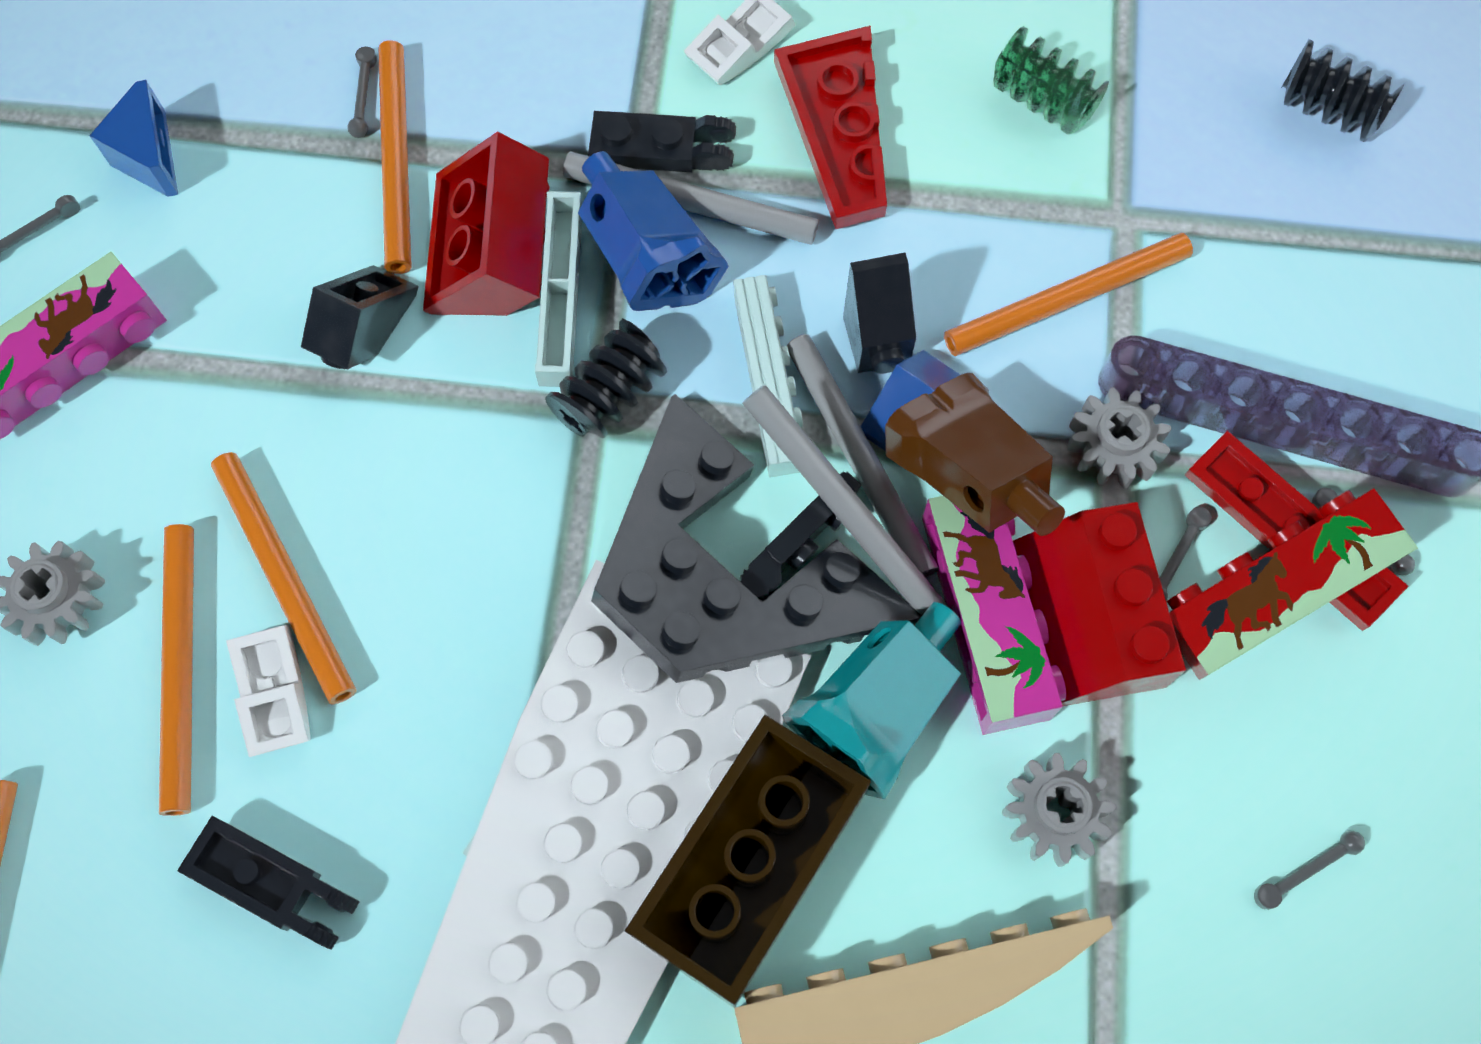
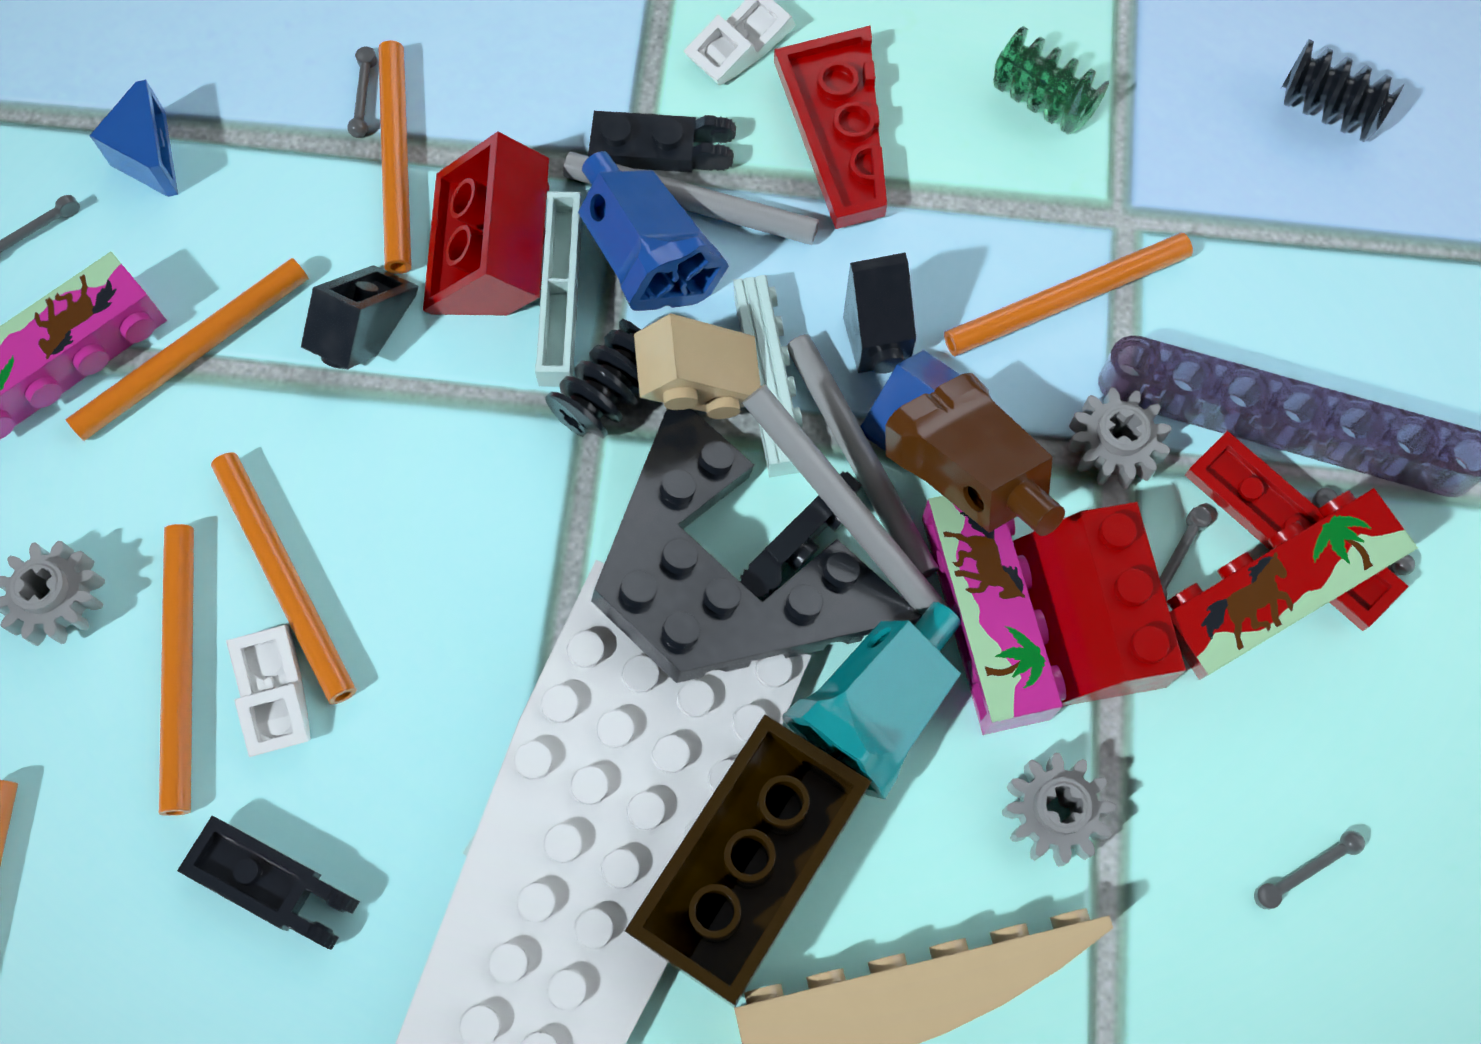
(186, 349): none -> orange piece
(696, 366): none -> tan brick

